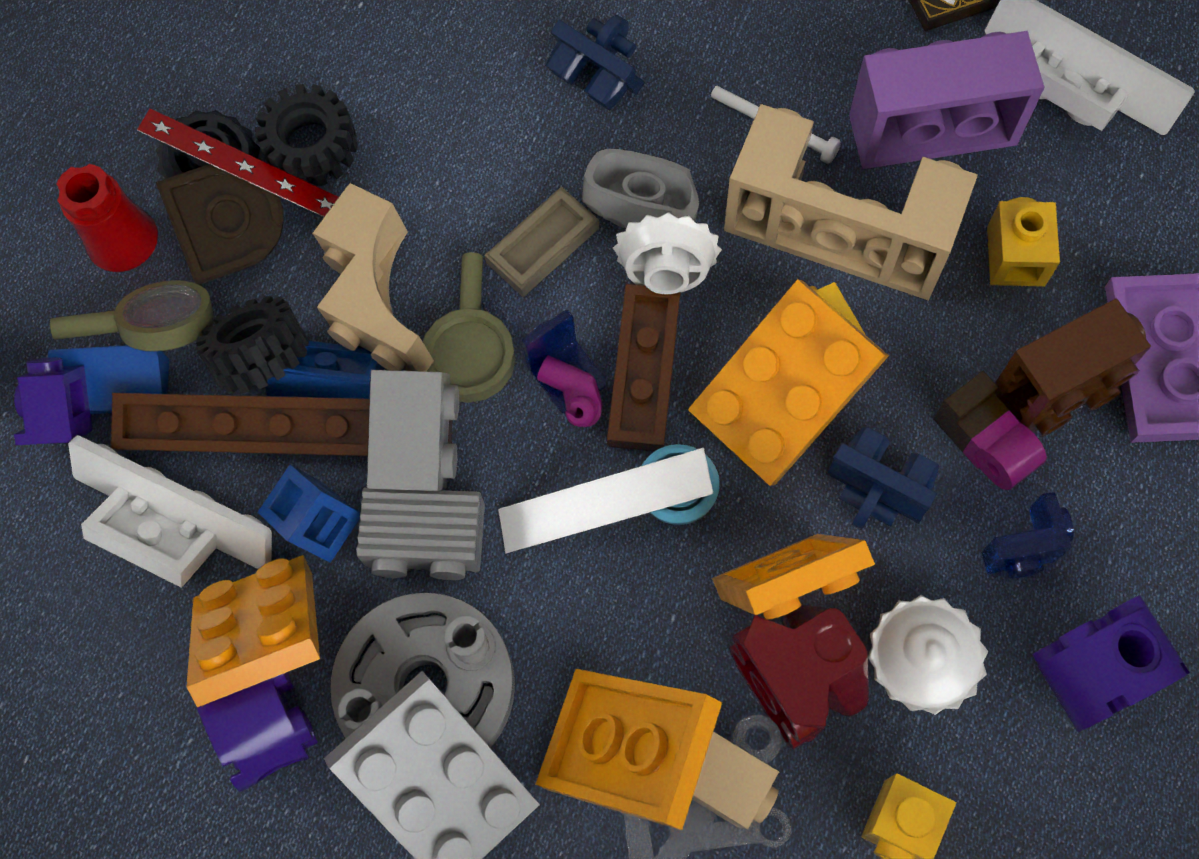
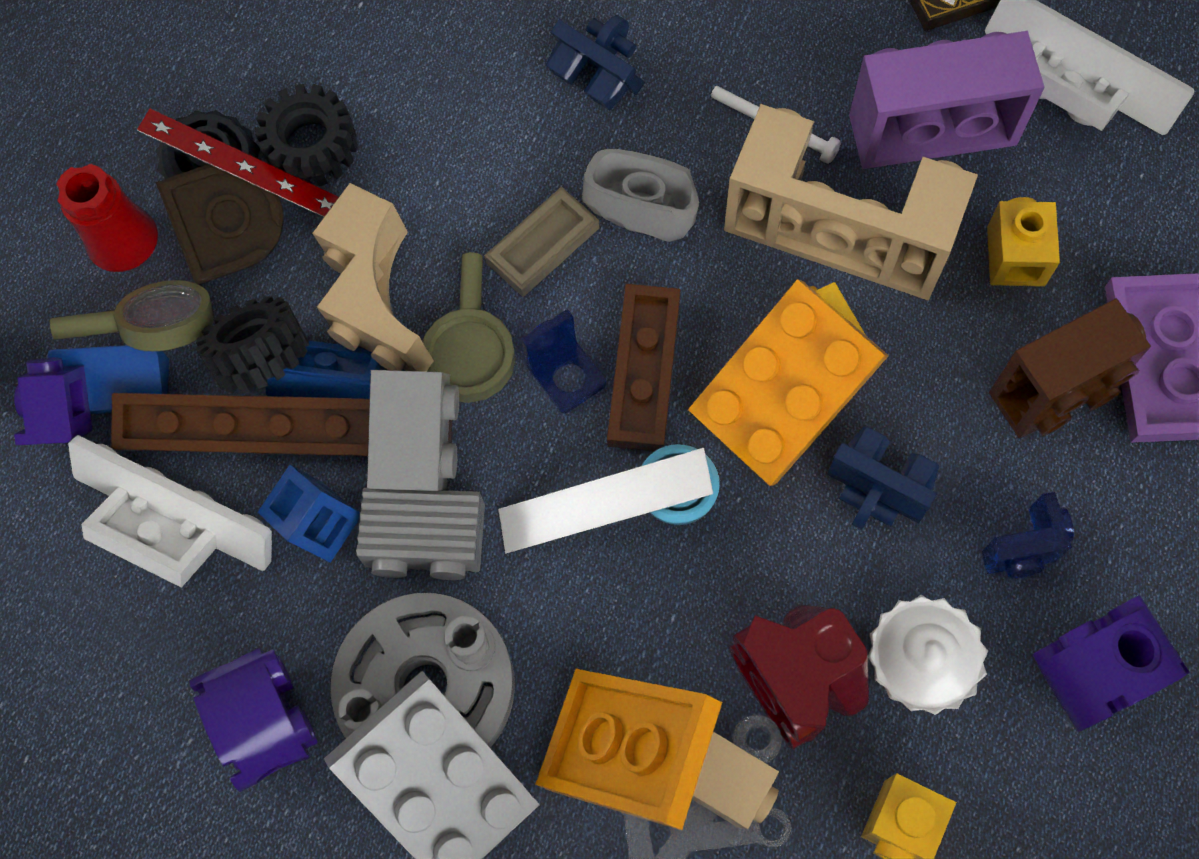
(252, 630): light orange plate -> none
(578, 388): magenta arm -> none
(667, 252): white piece -> none
(781, 577): light orange plate -> none
(990, 433): leg -> none

